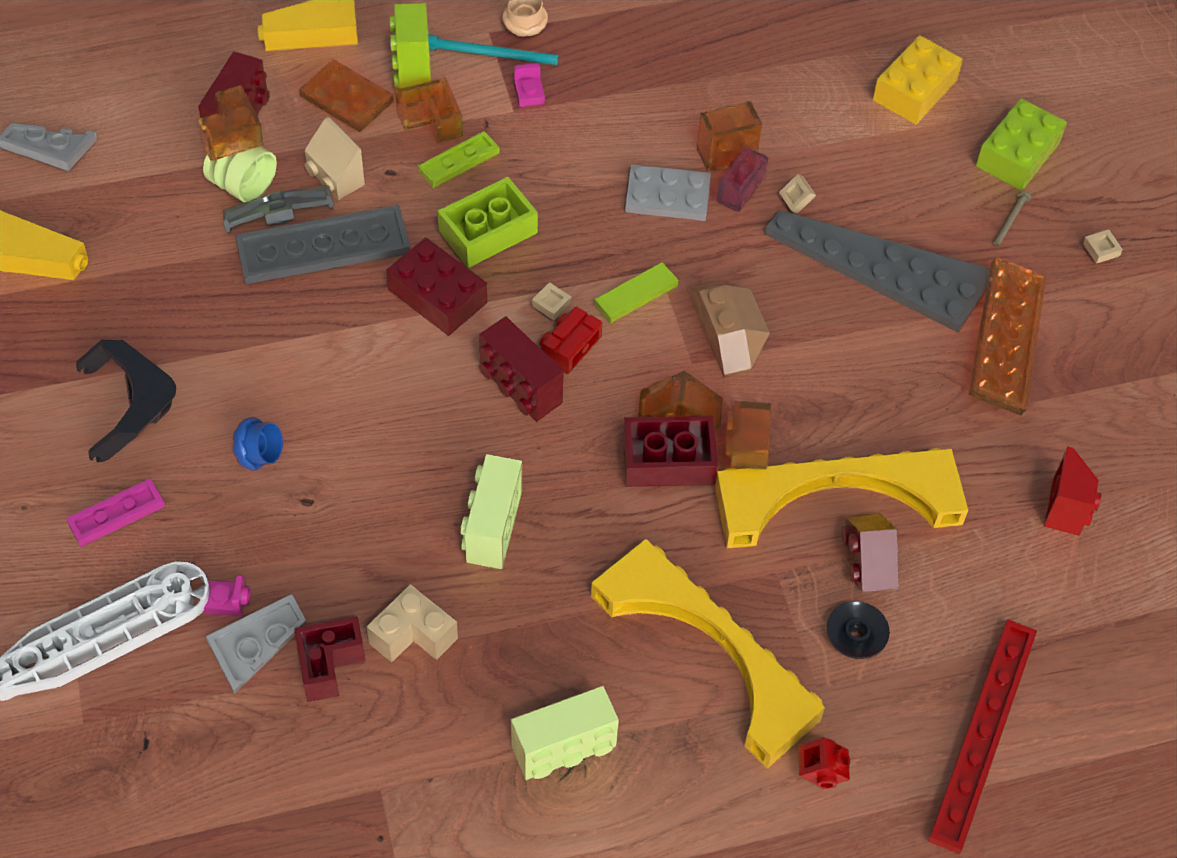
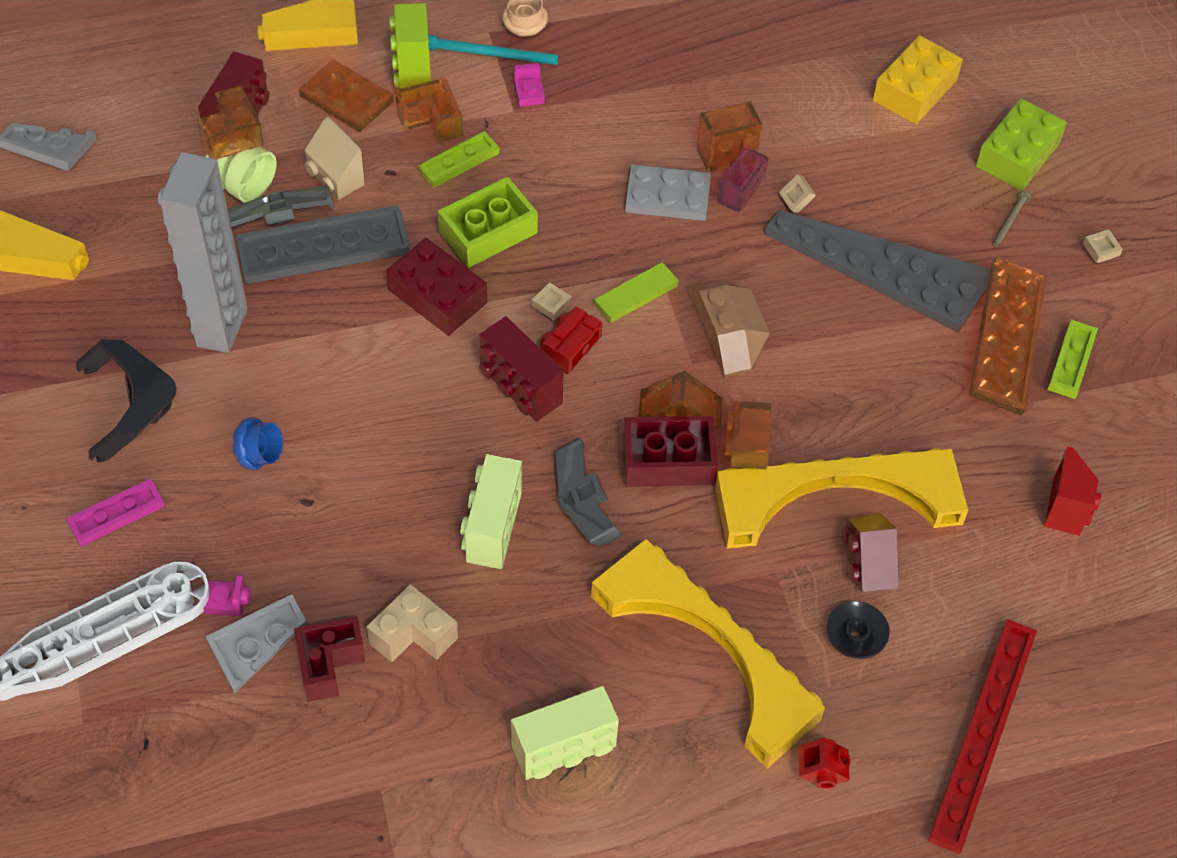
(204, 251): none -> light grey brick
(582, 494): none -> dark grey plate
(1072, 359): none -> lime plate

